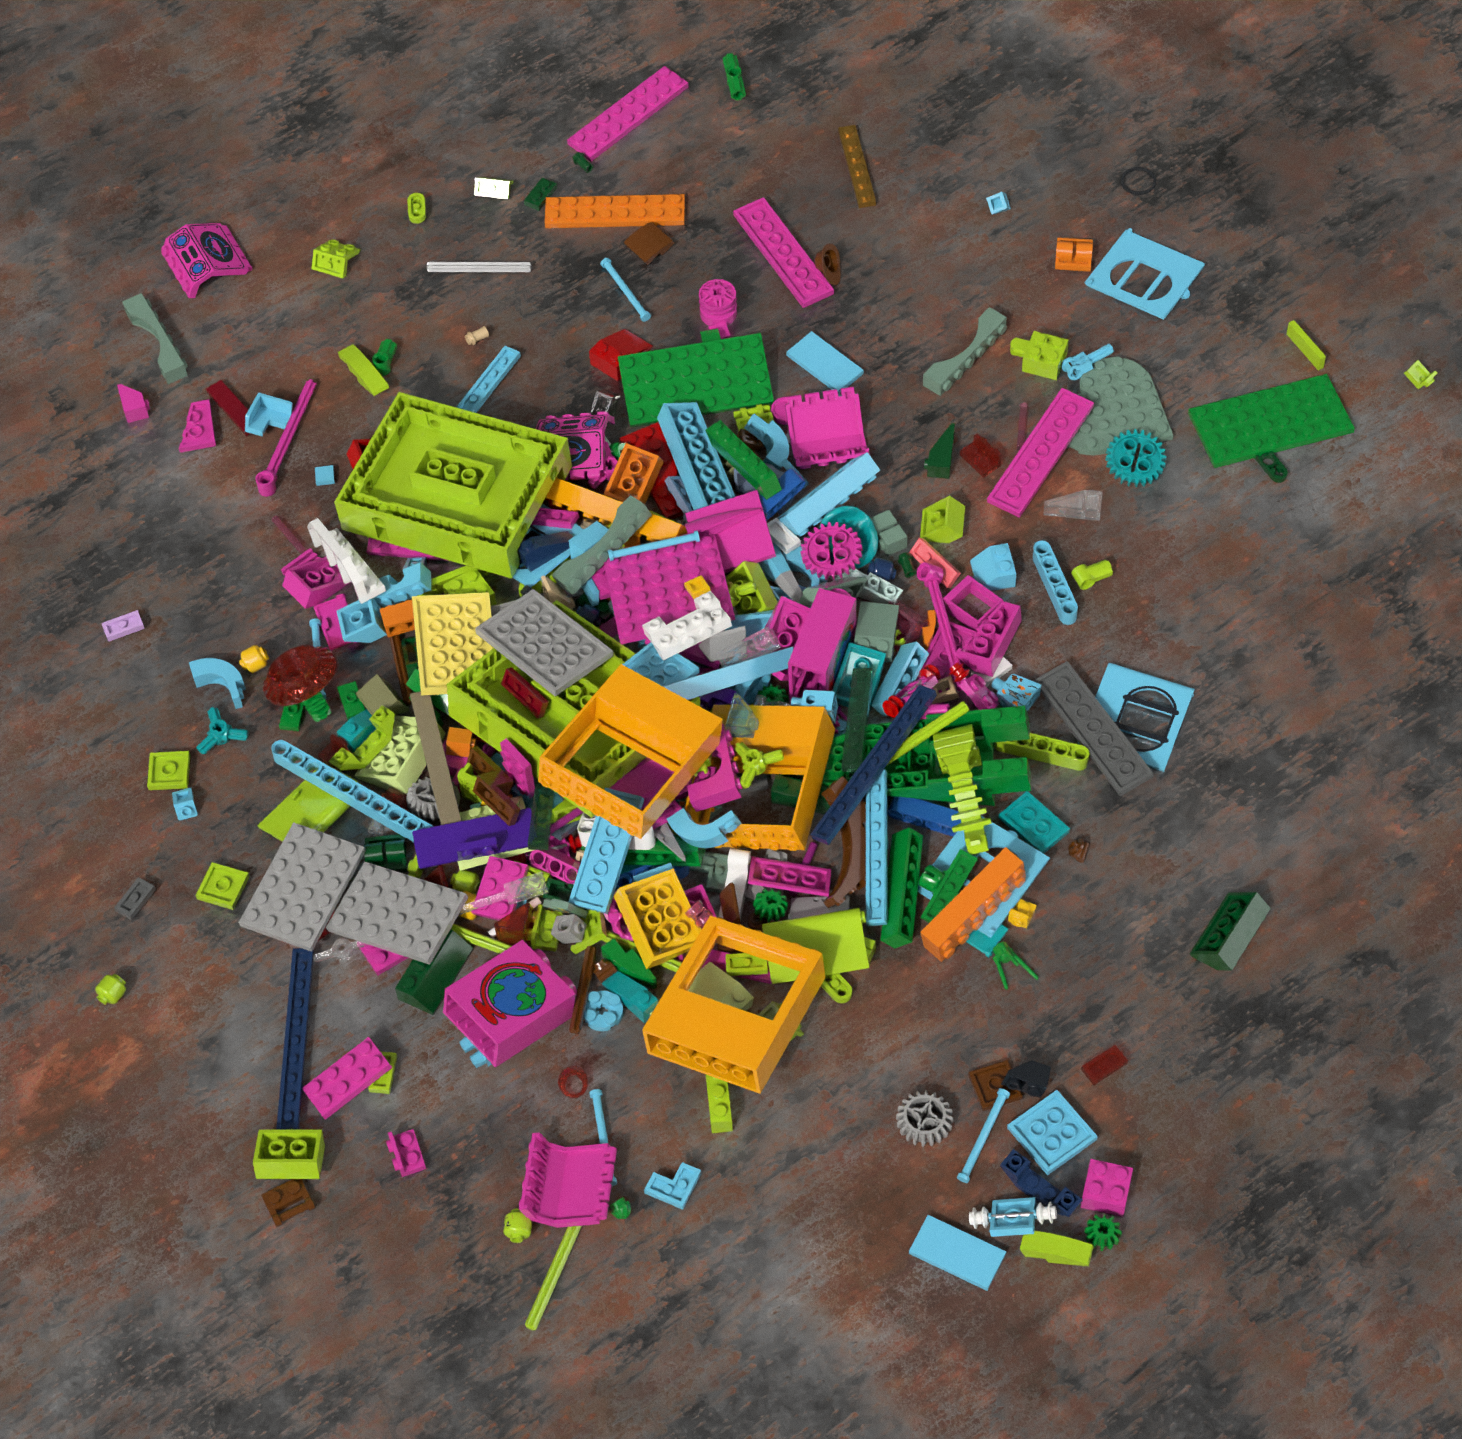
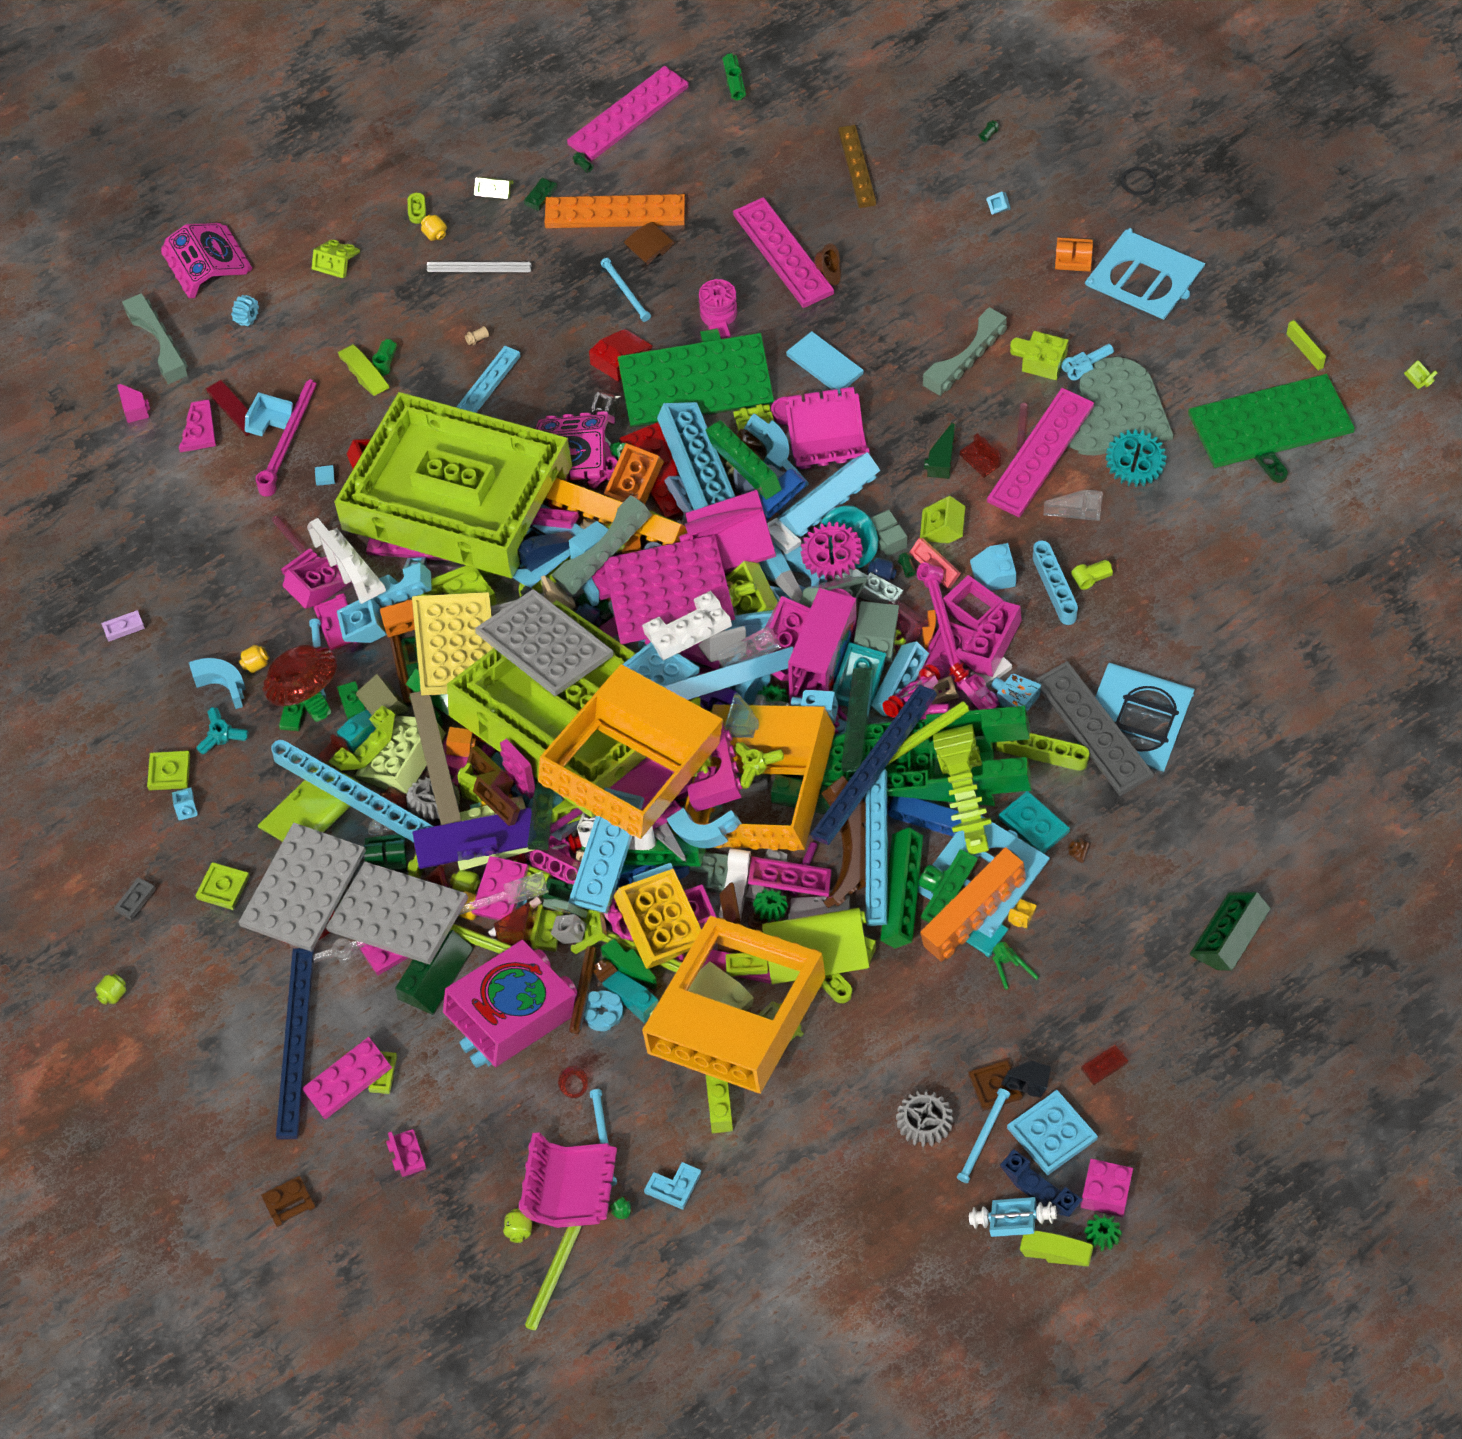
(245, 310): none -> medium azure gear
(289, 1154): lime brick -> none
(433, 227): none -> yellow head
(524, 692): dark red plate -> none
(653, 545): medium azure bar -> none
(695, 910): clear pink wheel -> none
(697, 587): yellow tile -> none
(957, 1252): medium azure tile -> none
(990, 129): none -> dark green pin

